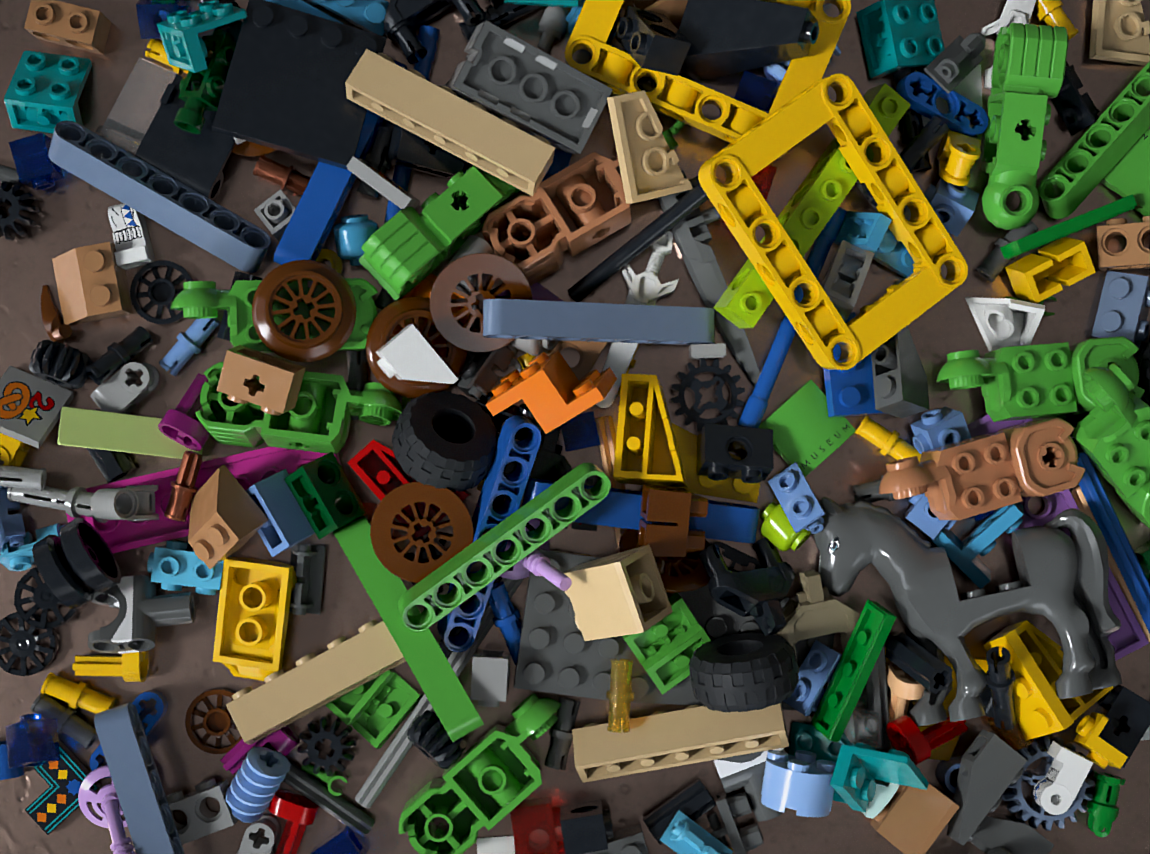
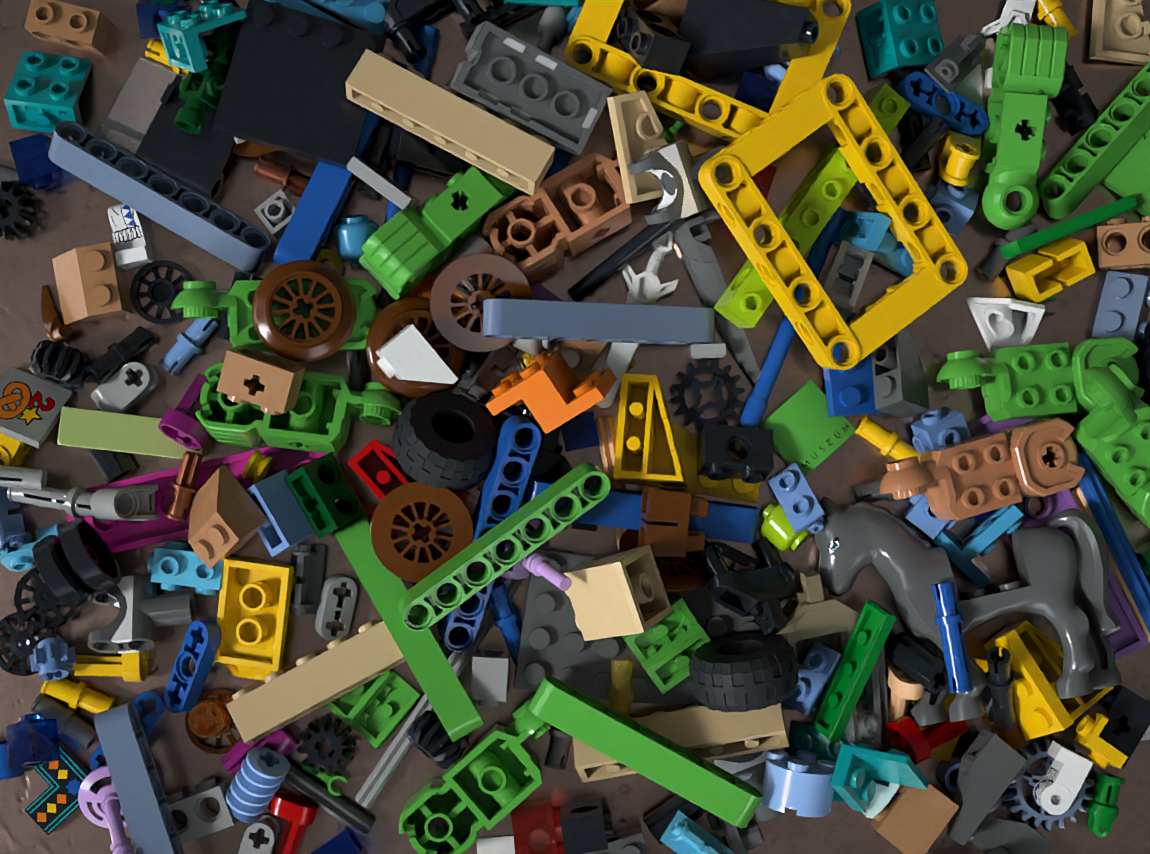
(52, 659): none -> medium blue gear
(202, 645): none -> blue beam
(203, 720): none -> clear orange wheel
(257, 467): none -> yellow bush
(336, 607): none -> light grey beam
(645, 751): none -> bright green beam
(678, 179): none -> dark grey connector
(952, 637): none -> blue pin

